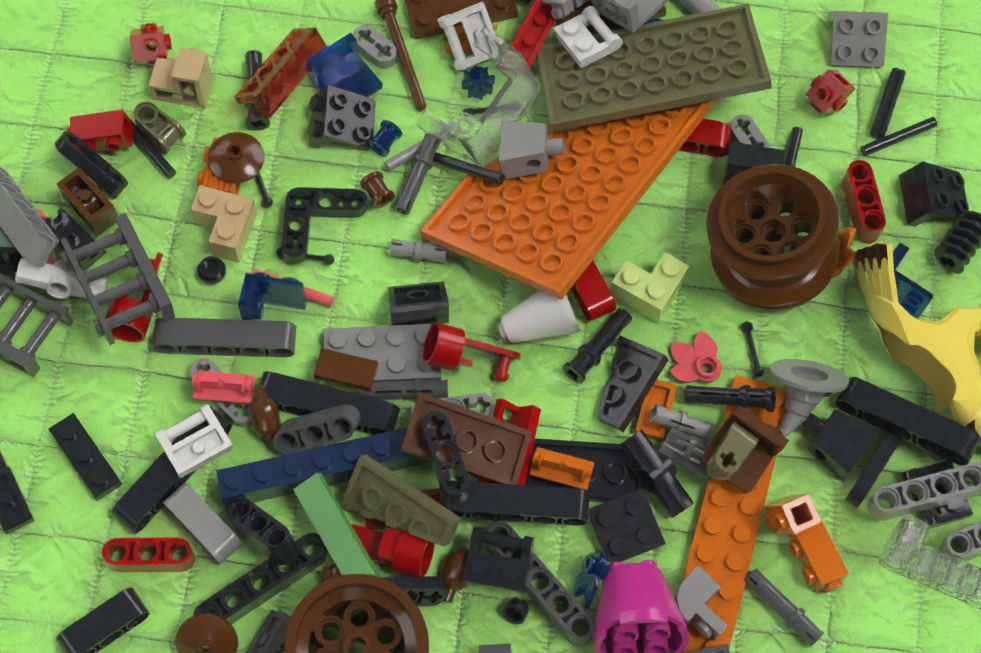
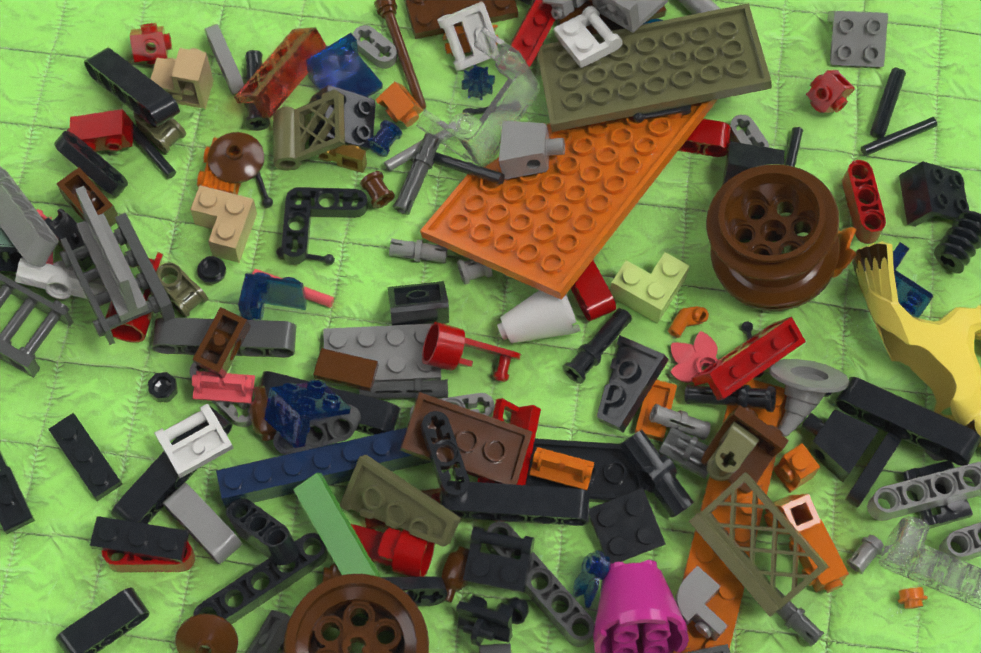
(109, 261): none -> light grey fence
(132, 87): none -> black beam
(139, 539): none -> black plate
(162, 387): none -> black tile
(183, 292): none -> olive piece
(222, 342): none -> reddish brown brick
(224, 58): none -> light grey beam
(291, 134): none -> olive piece
(294, 405): none -> clear blue bracket
(347, 156): none -> pearl gold plate
(400, 104): none -> orange brick
(471, 270): none -> light grey bush
(485, 623): none -> black hips
(685, 110): none -> black hinge
(688, 317): none -> orange arm
(739, 562): none -> olive fence
(751, 358): none -> red fence
(796, 468): none -> orange brick
(864, 555): none -> light grey pin
(912, 597): none -> orange plate

